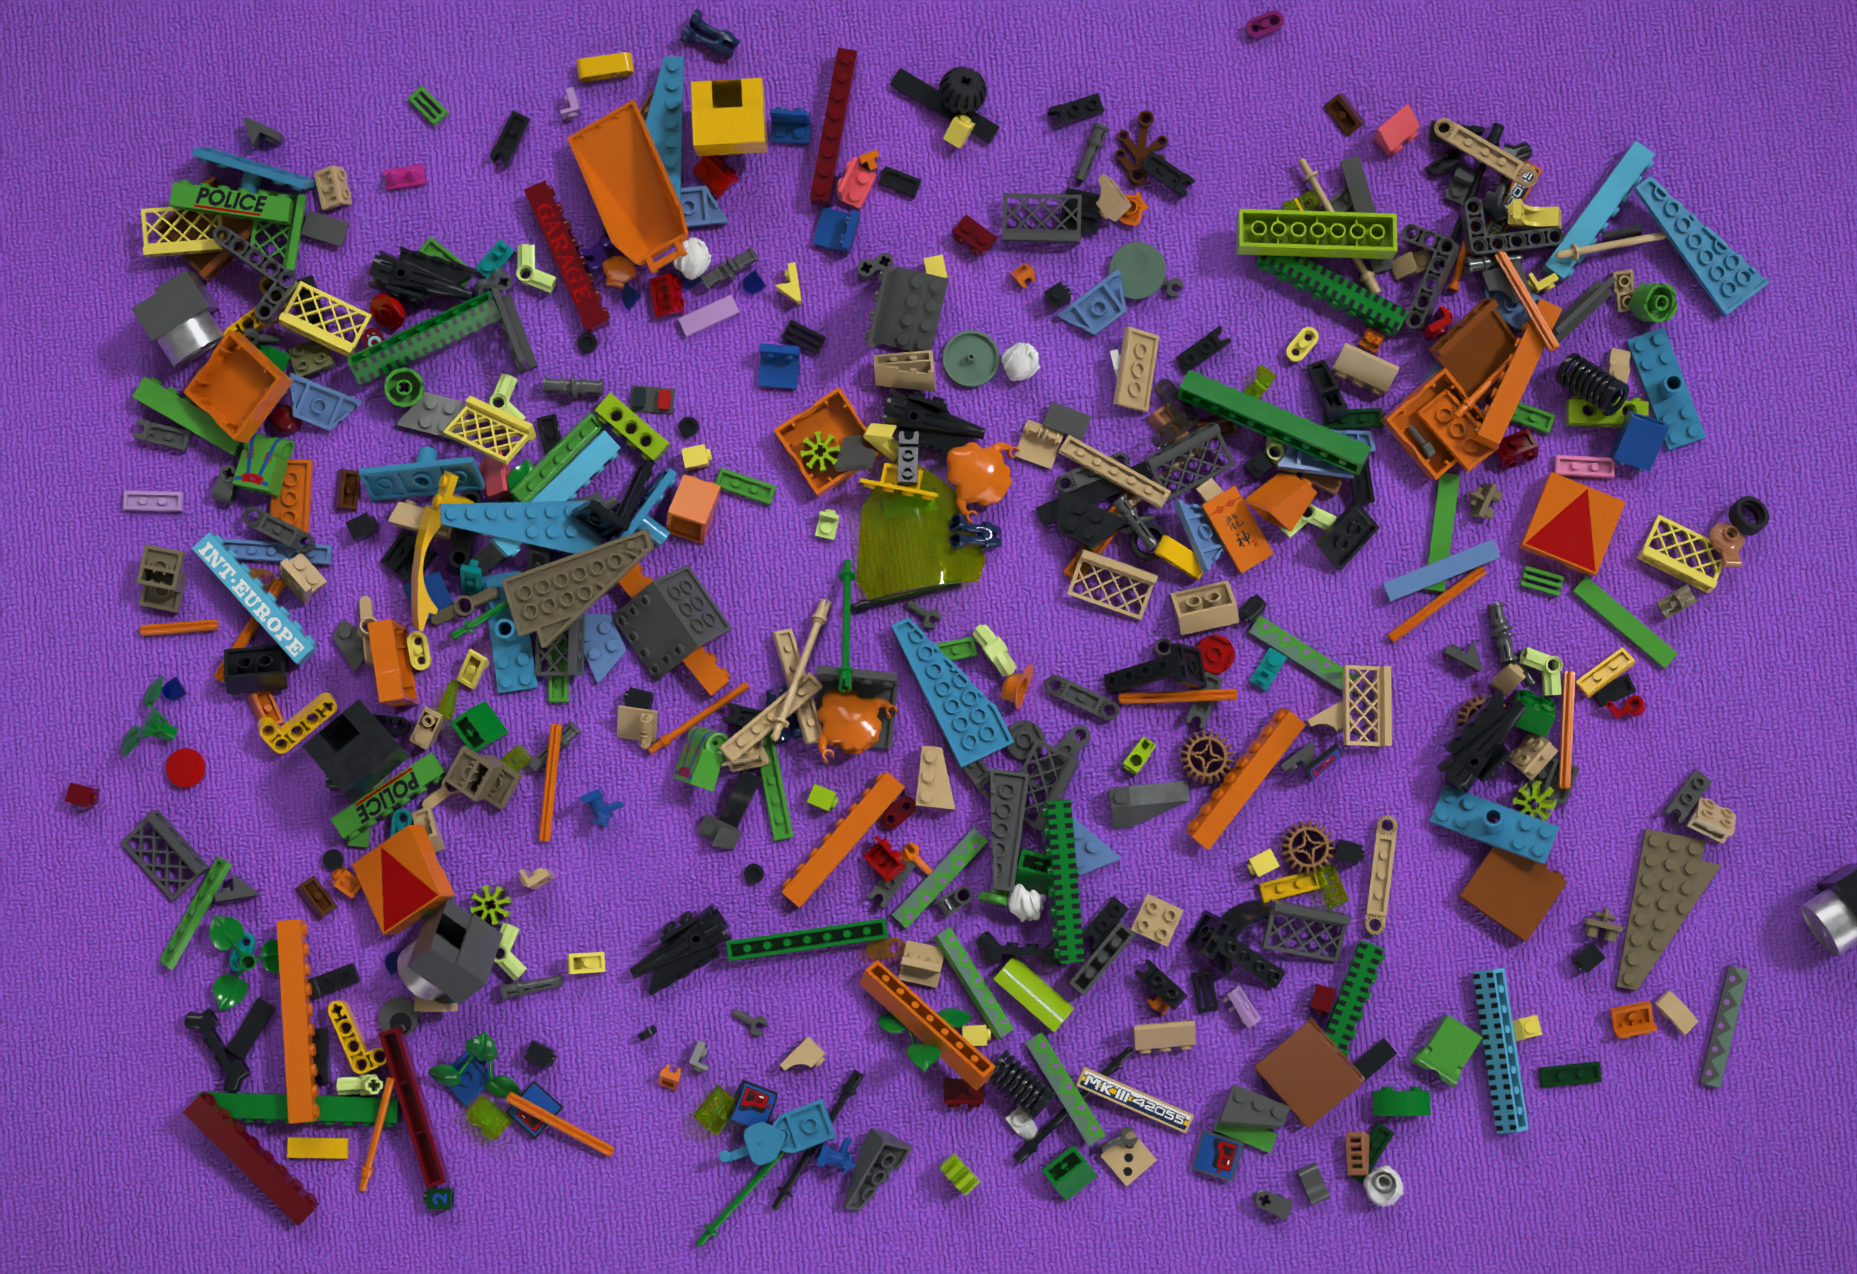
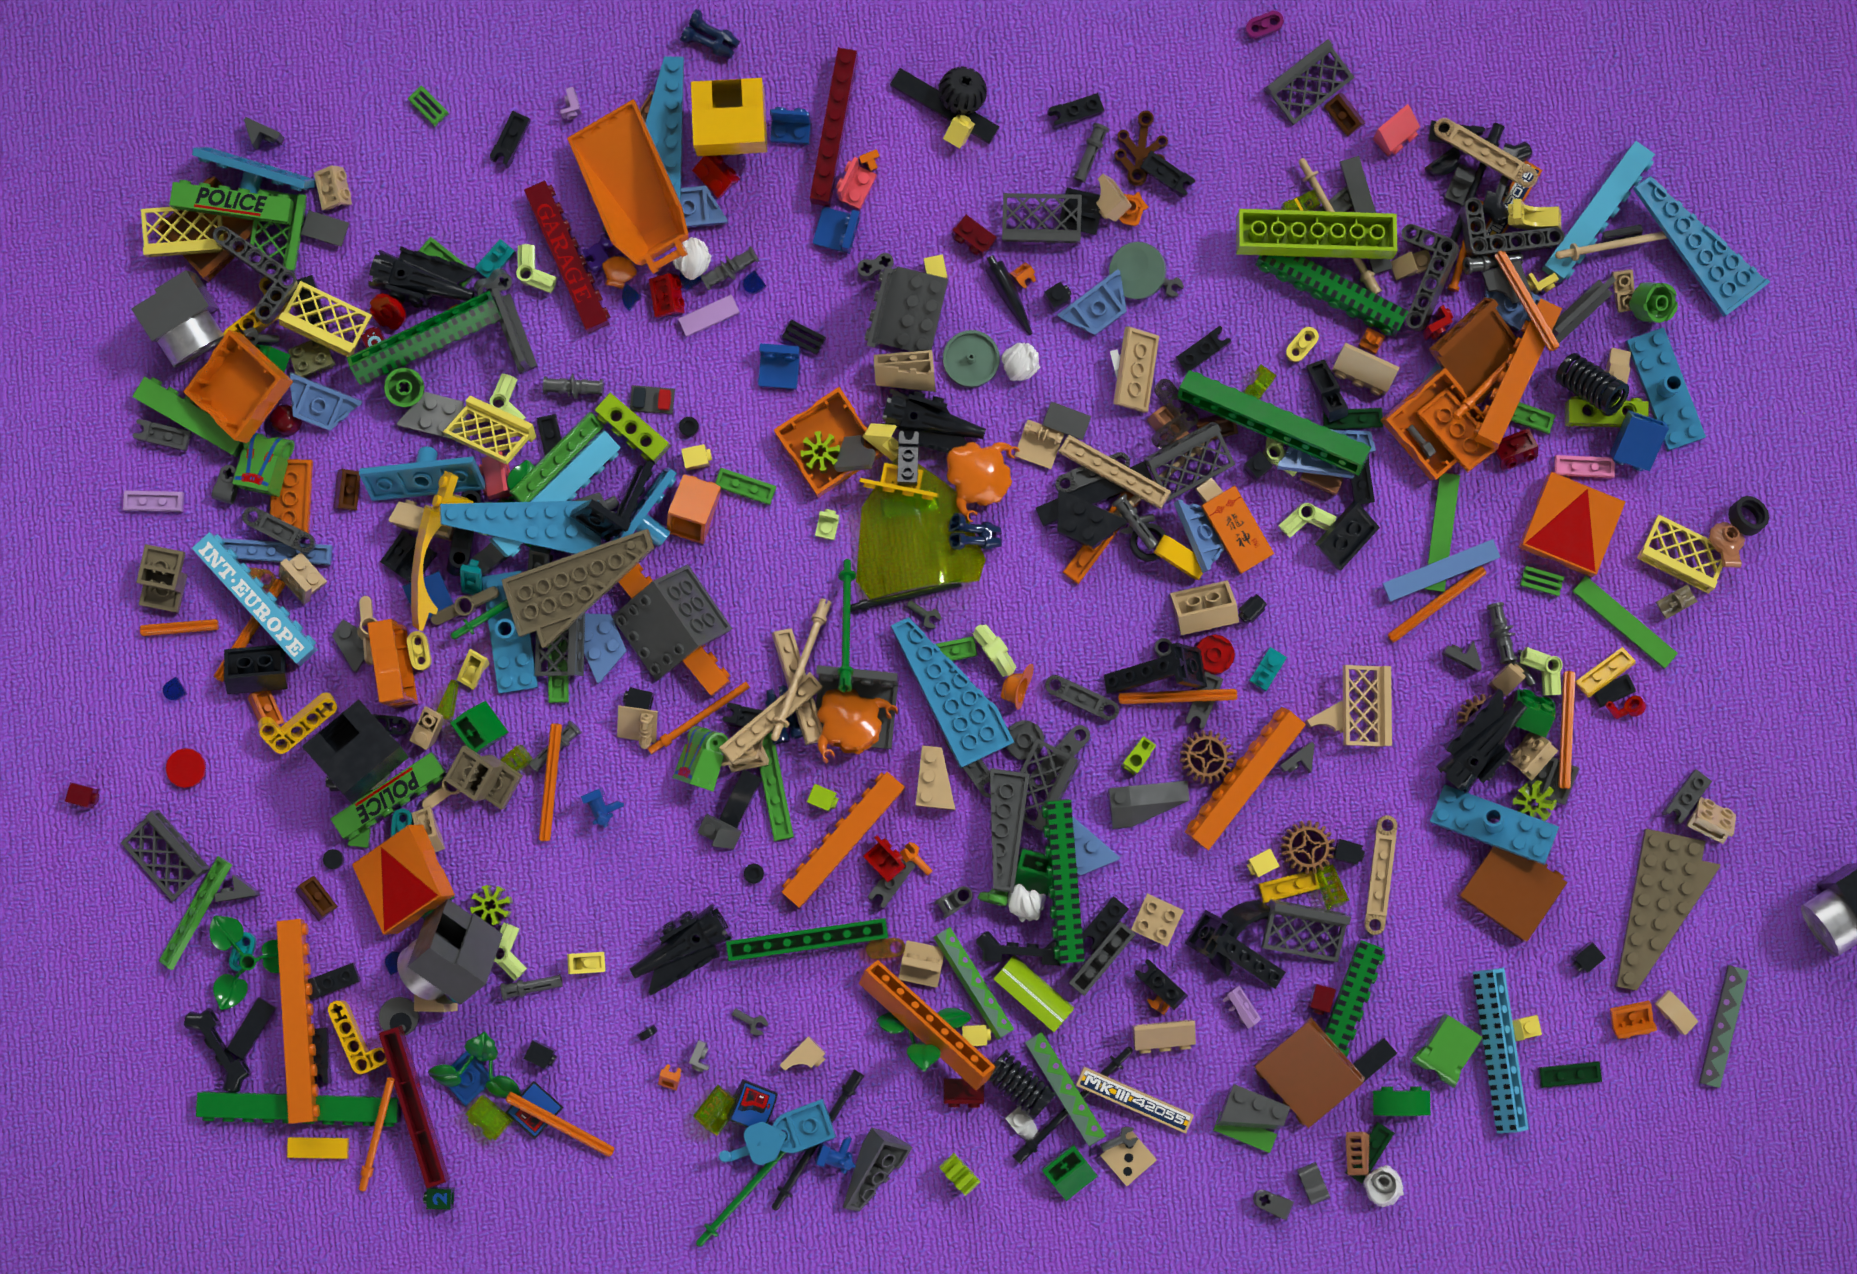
(151, 725): green plant -> none
(251, 1158): dark red brick -> none
(345, 881): orange bracket -> none
(362, 527): black brick -> none
(363, 1085): yellowish green piece -> none
(405, 177): dark pink tile -> none
(537, 879): tan bracket -> none
(587, 343): black tile -> none
(605, 67): yellow beam -> none
(792, 289): light yellow slope -> none
(898, 812): dark red plate -> none
(899, 182): black tile -> none
(940, 878): tile -> none
(1005, 287): none -> black piece
(1117, 567): tan fence -> none
(1203, 983): black tile -> none
(1218, 1155): slope -> none
(1282, 499): orange slope -> none
(1299, 652): tile -> none
(1301, 67): none -> dark grey fence
(1322, 762): slope -> none
(1481, 499): dark tan hips -> none
(1611, 930): dark tan hips -> none

